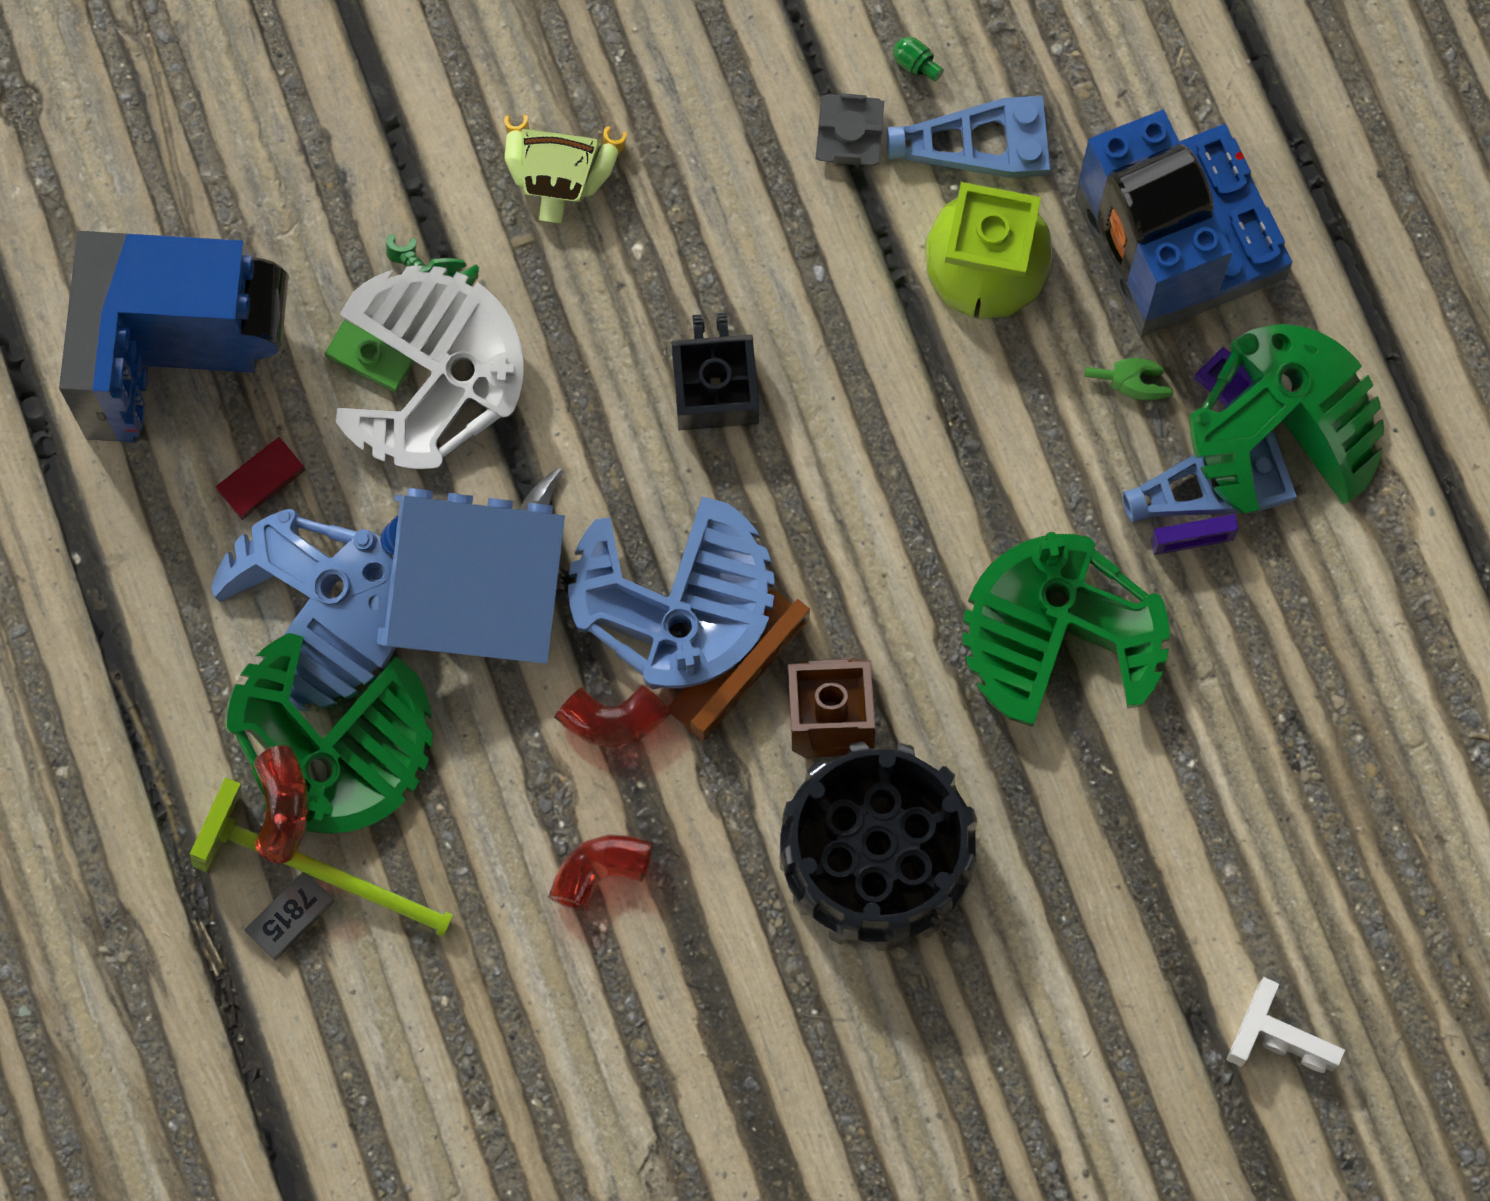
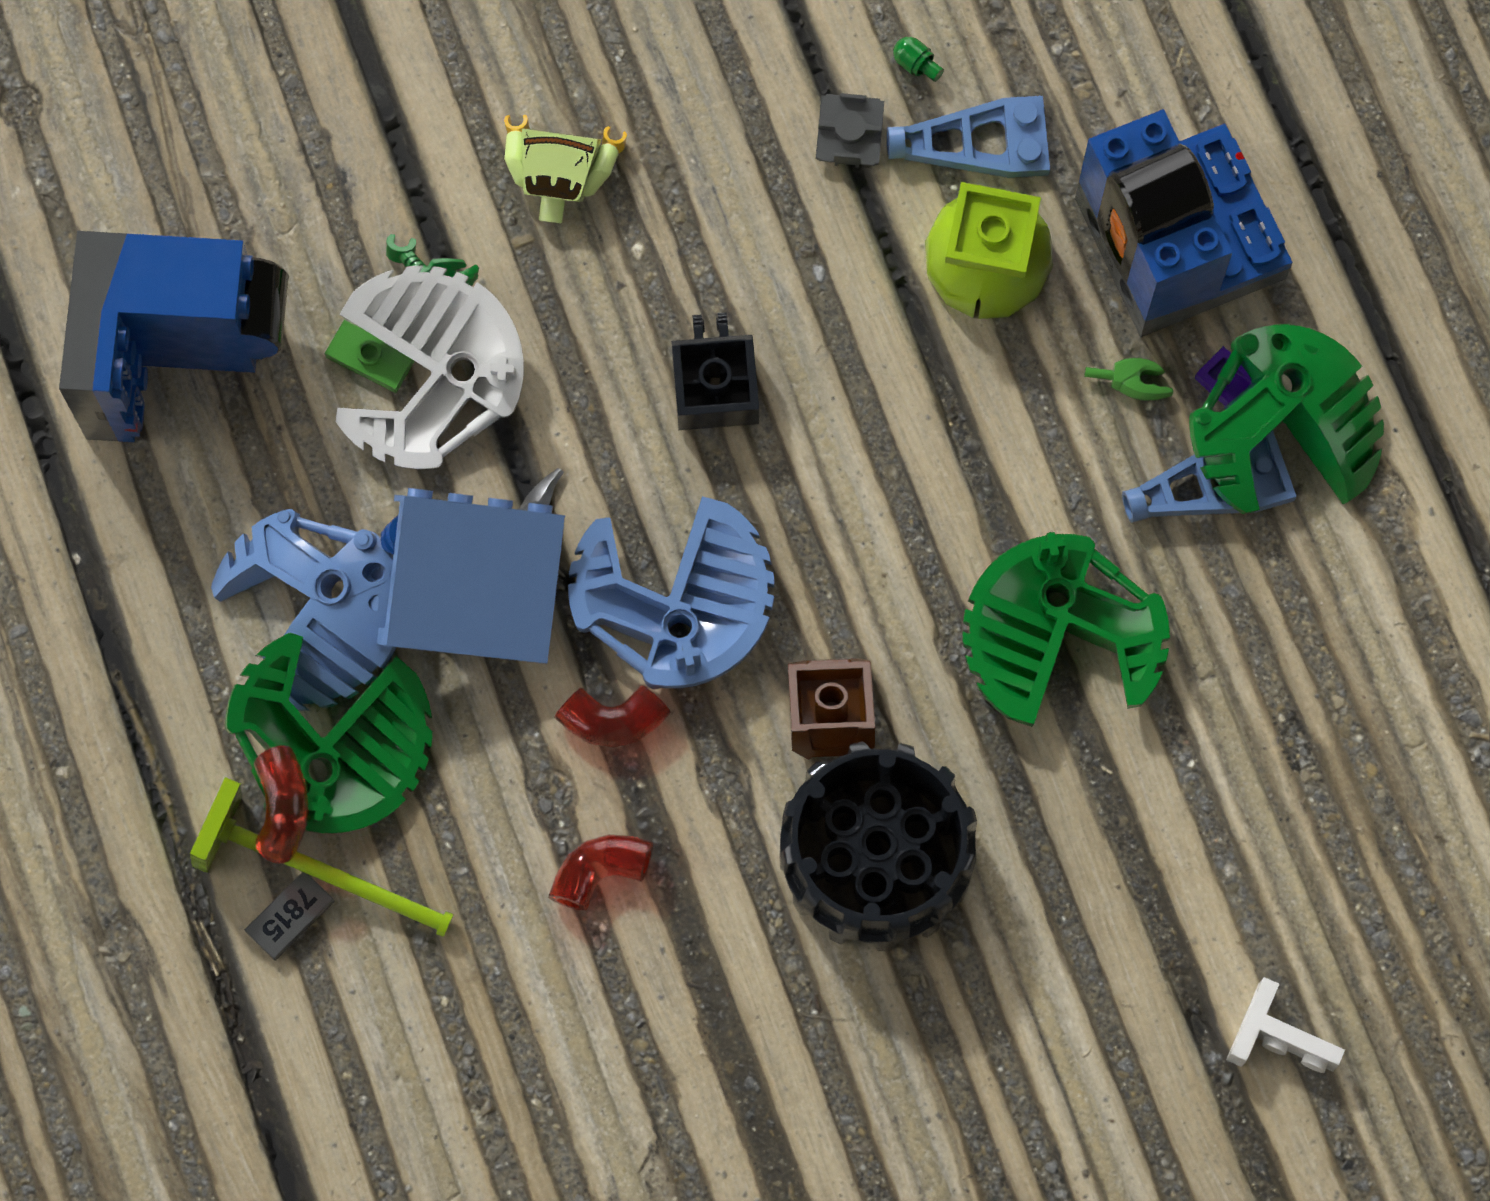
(260, 478): dark red tile -> none
(707, 704): dark orange panel -> none
(1194, 534): dark purple tile -> none

